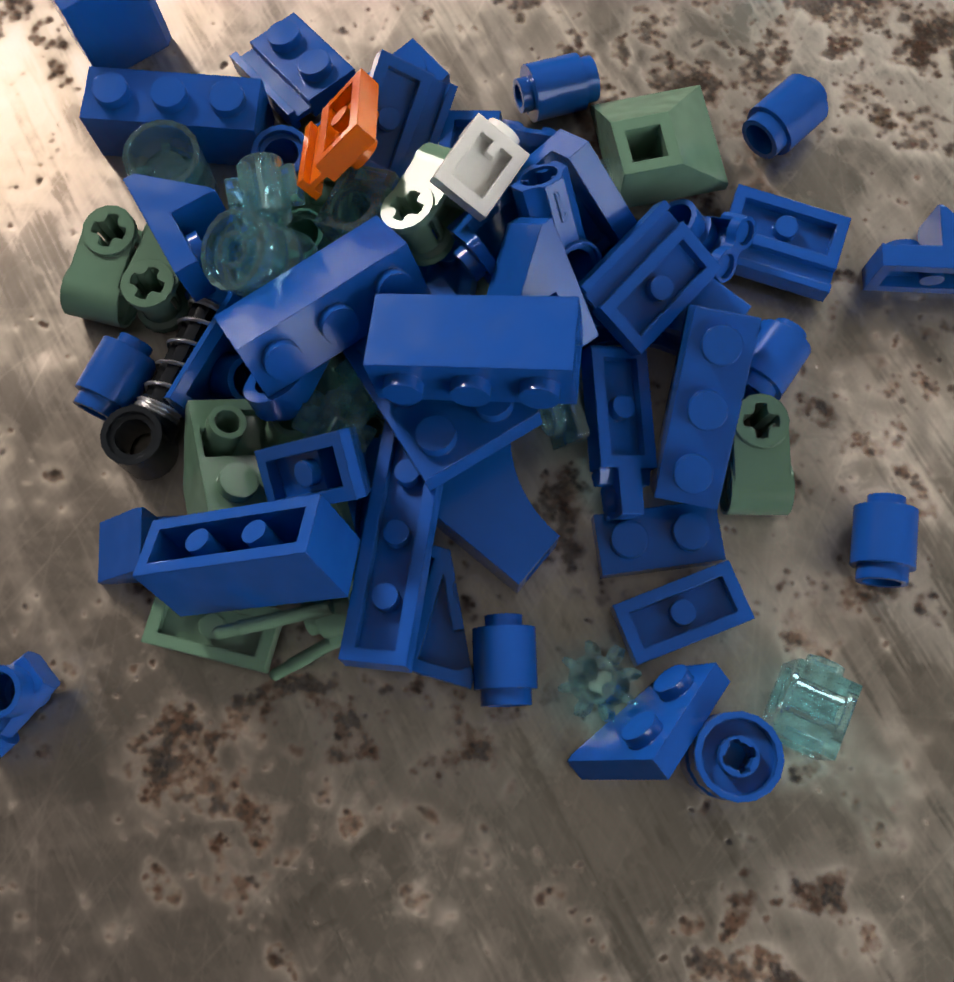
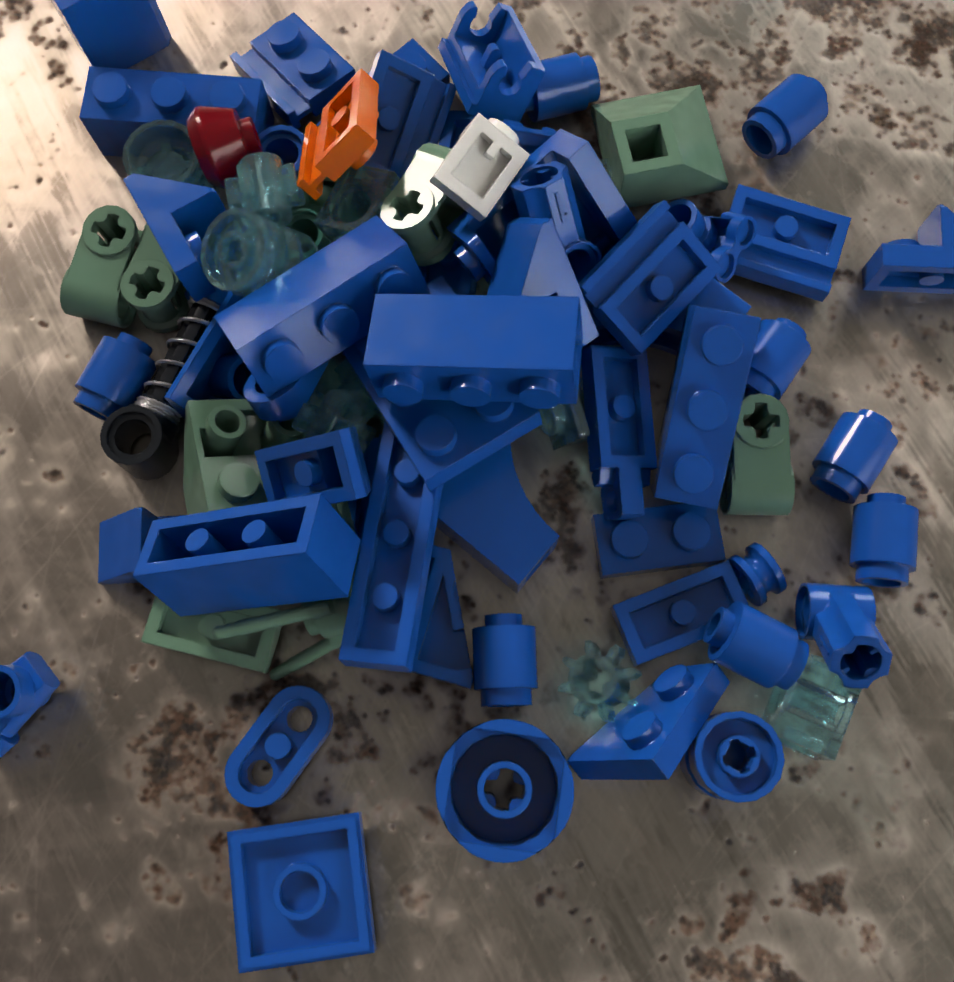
(221, 141): none -> dark red cone
(279, 744): none -> blue plate
(300, 892): none -> blue plate
(492, 66): none -> blue hinge
(529, 820): none -> blue brick
(755, 646): none -> blue brick
(758, 574): none -> blue bush
(845, 631): none -> blue piece
(853, 455): none -> blue brick

